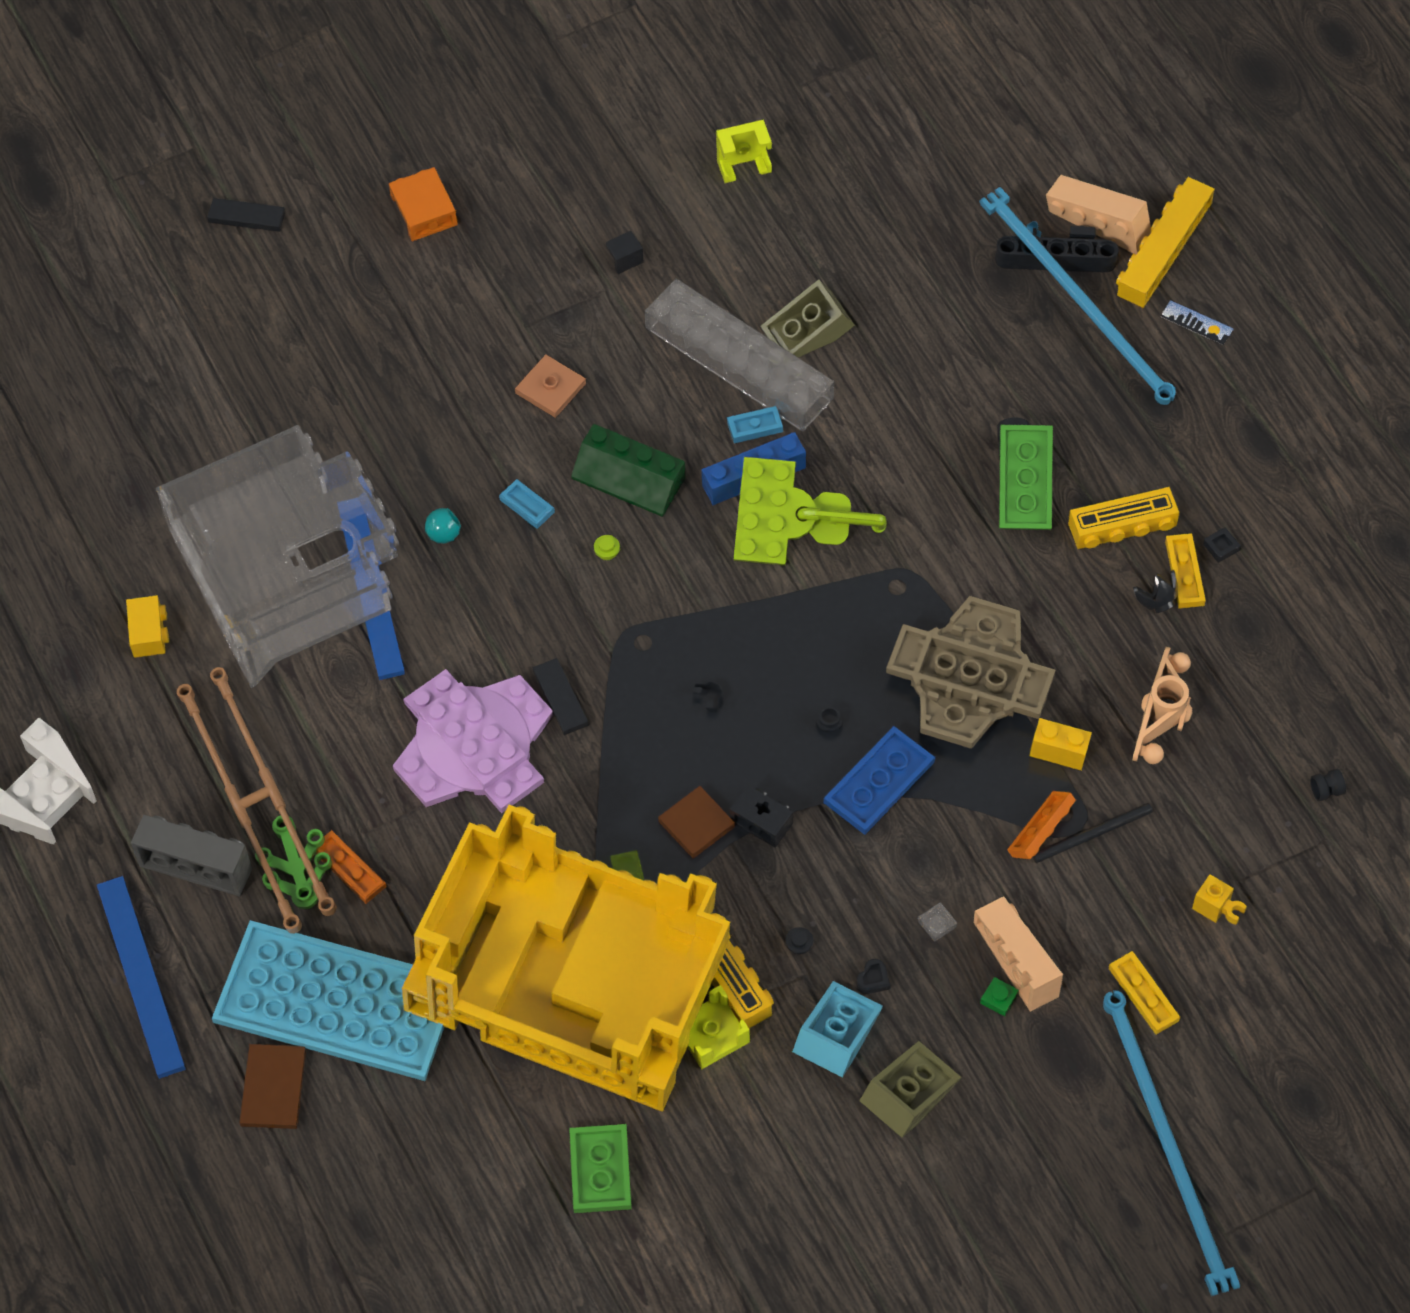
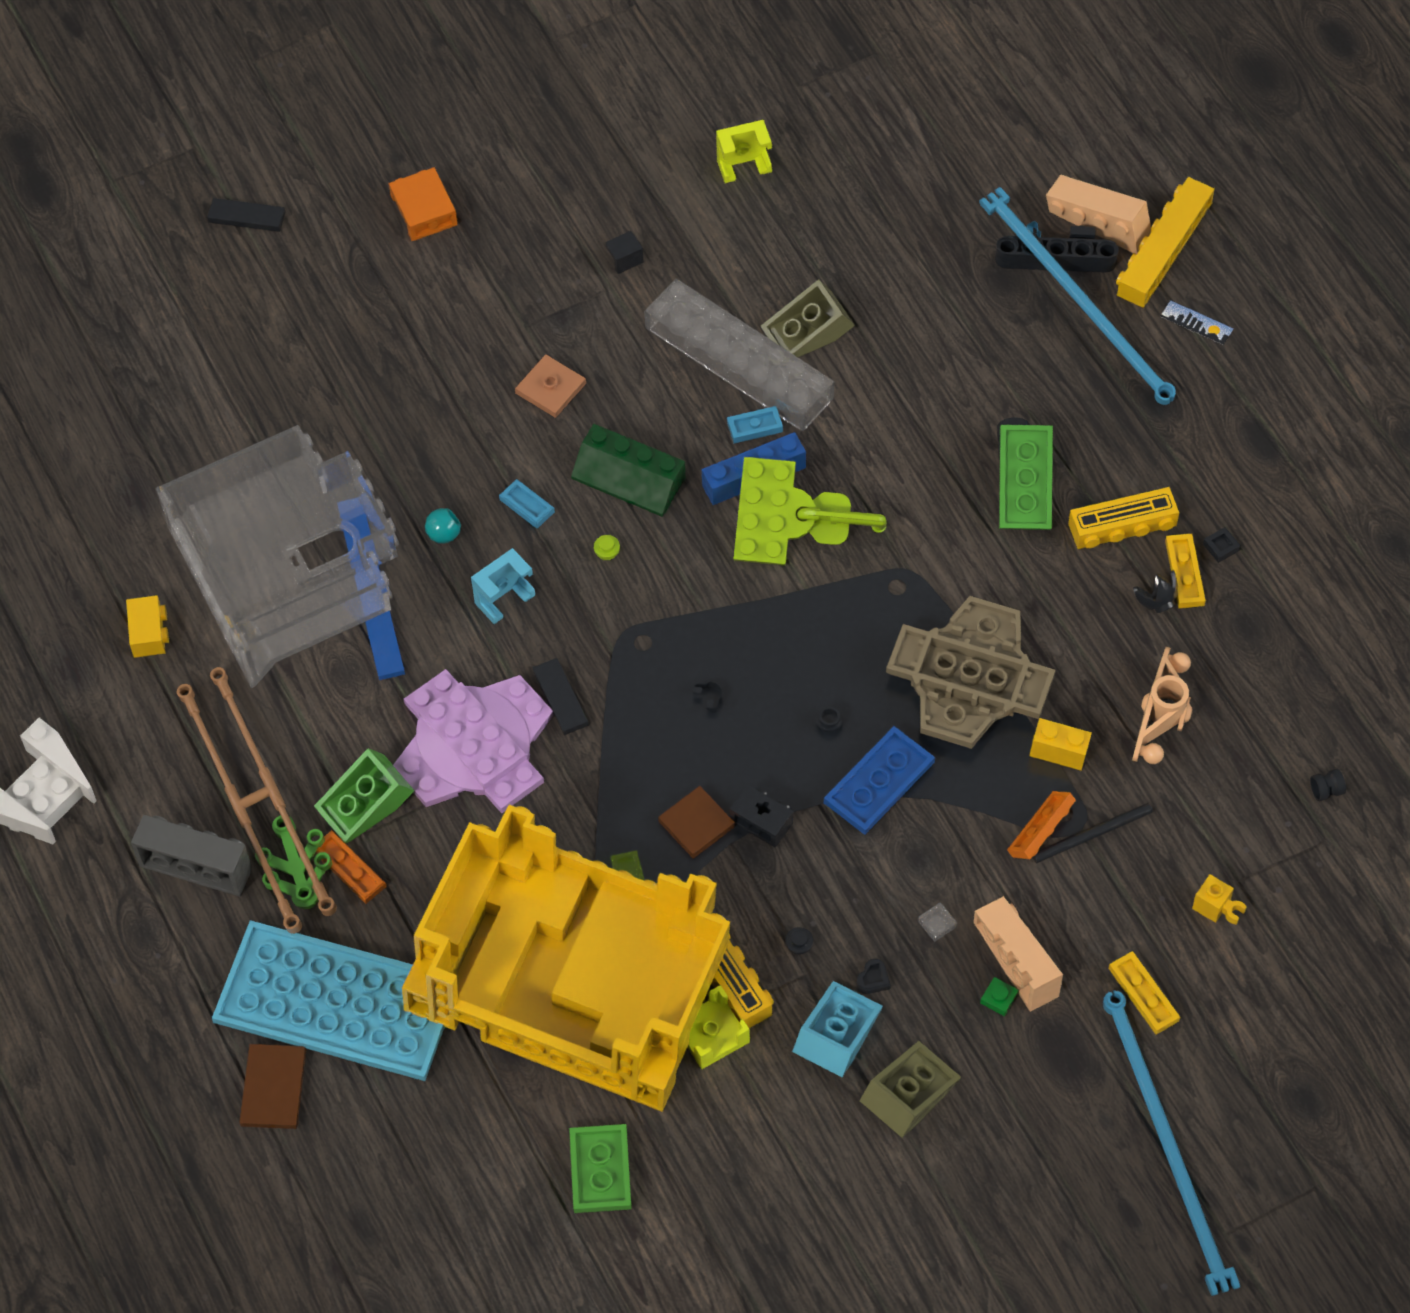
(141, 977): blue tile -> none
(363, 795): none -> bright green slope
(498, 579): none -> medium azure panel

